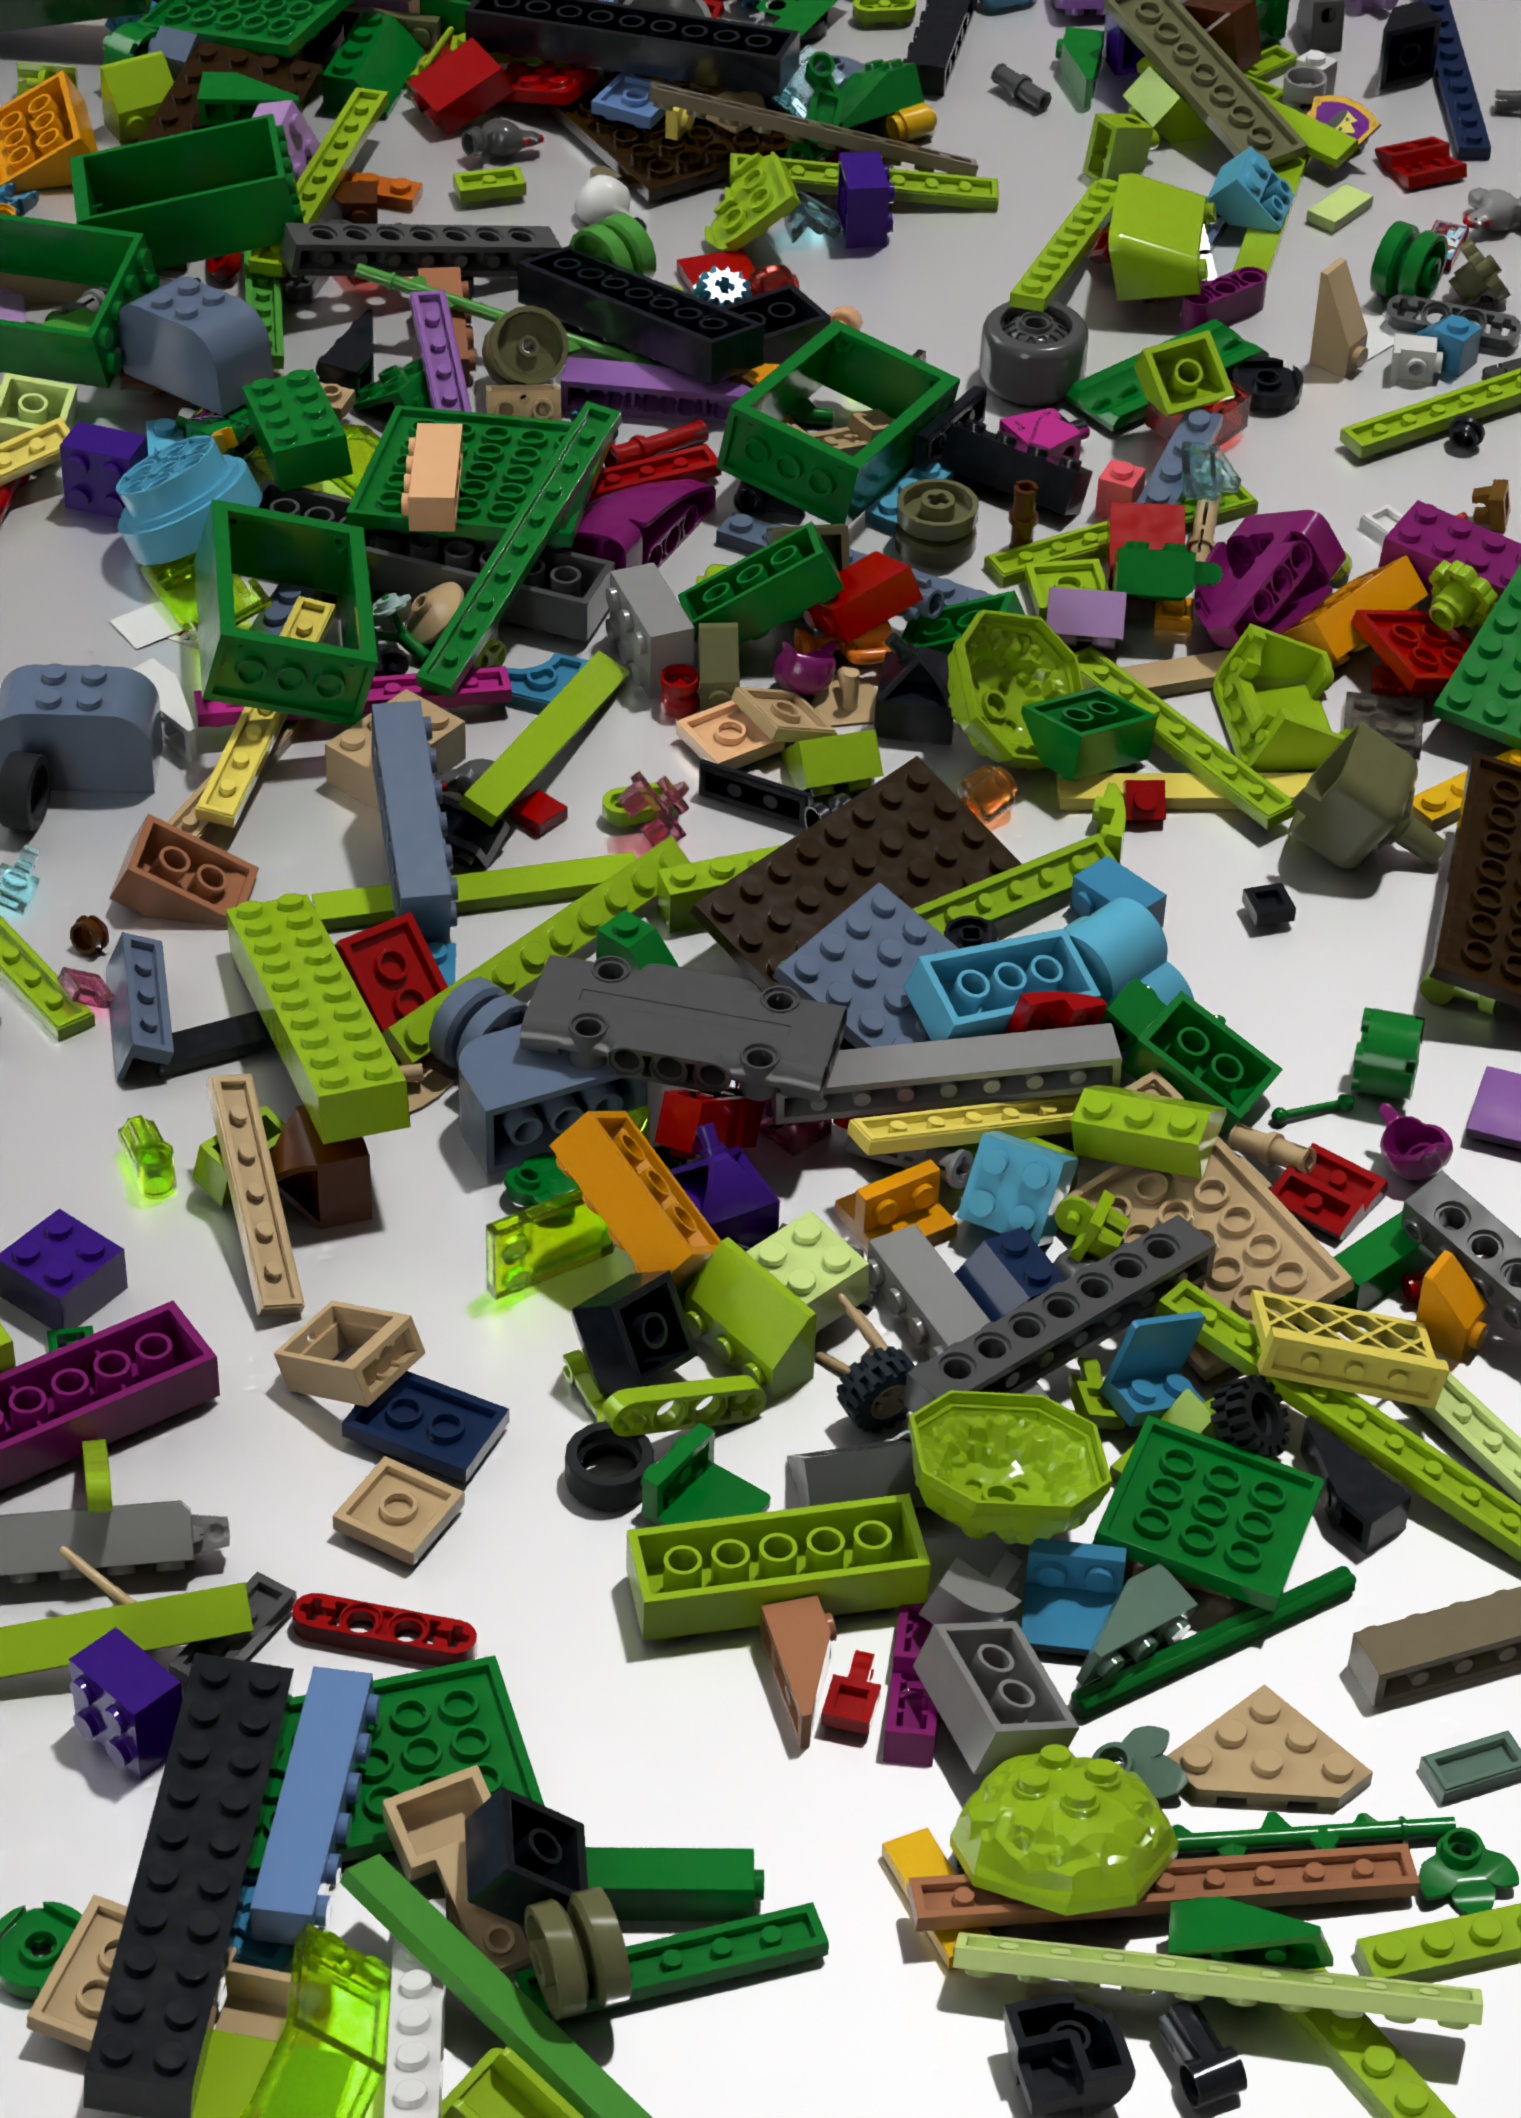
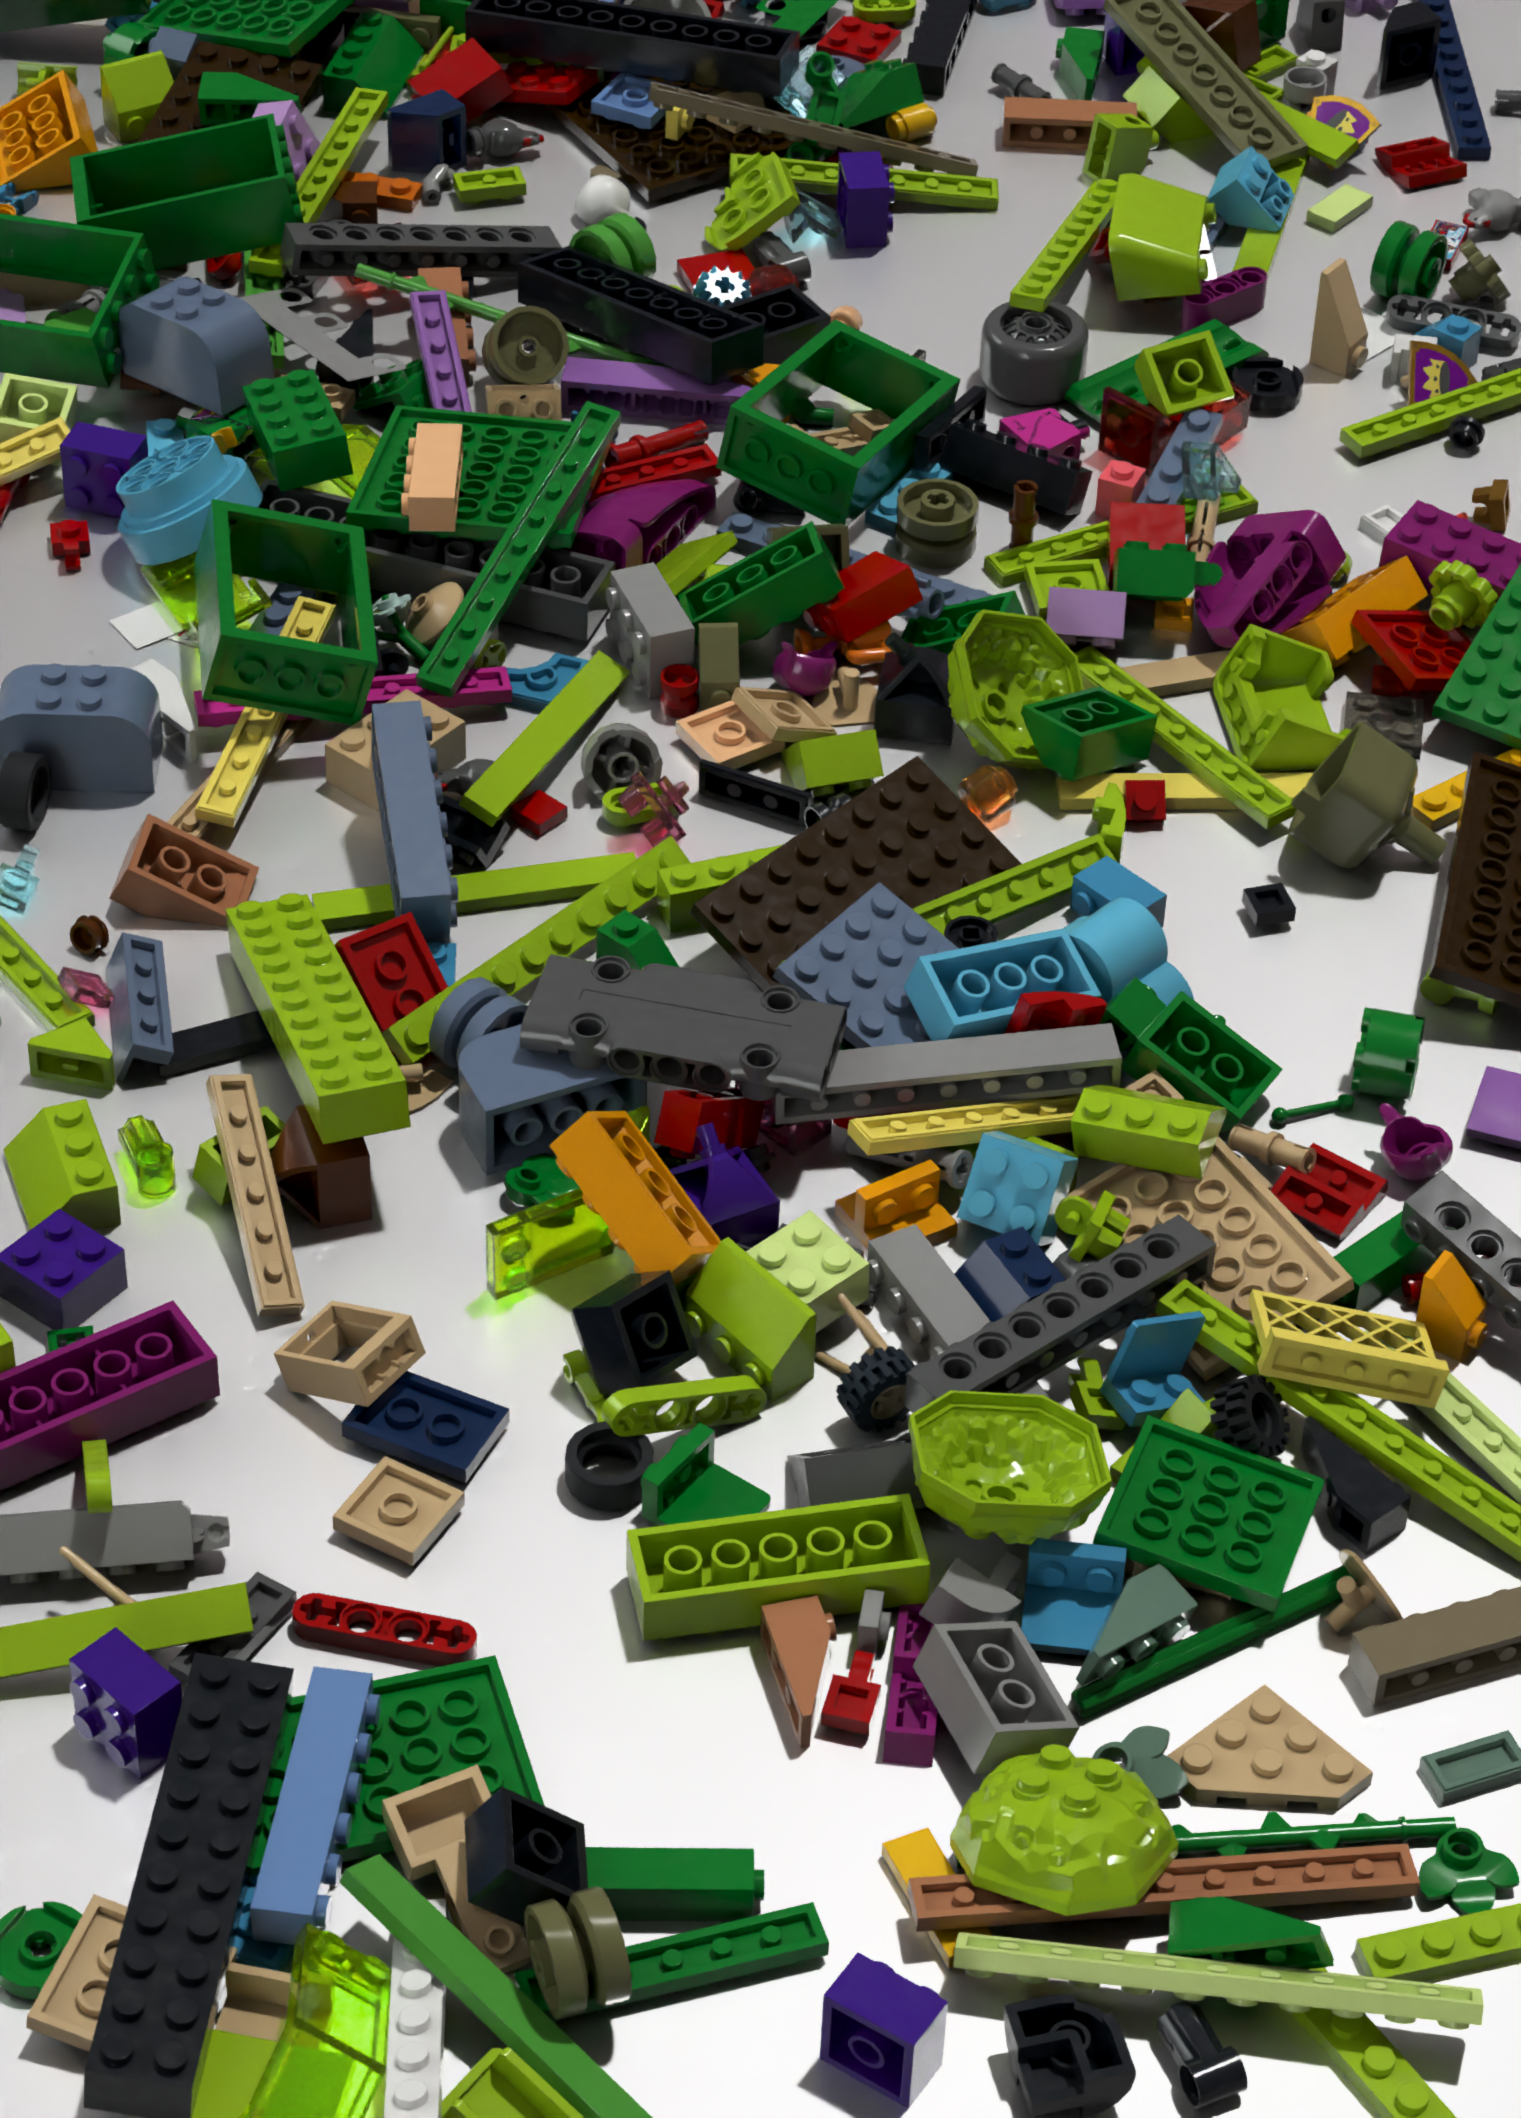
(63, 1166): none -> lime slope
(70, 540): none -> red plate
(72, 1056): none -> lime slope
(311, 336): none -> light grey piece
(427, 133): none -> dark blue slope
(433, 180): none -> light grey arm
(616, 755): none -> light grey cylinder
(692, 558): none -> lime tile
(759, 1157): none -> black plate
(772, 250): none -> dark grey piece
(860, 40): none -> red plate
(873, 1622): none -> light grey plate
(883, 2029): none -> dark purple brick
(1054, 121): none -> nougat brick
(1133, 430): none -> clear red slope
(1356, 1598): none -> tan shield
(1433, 372): none -> shield

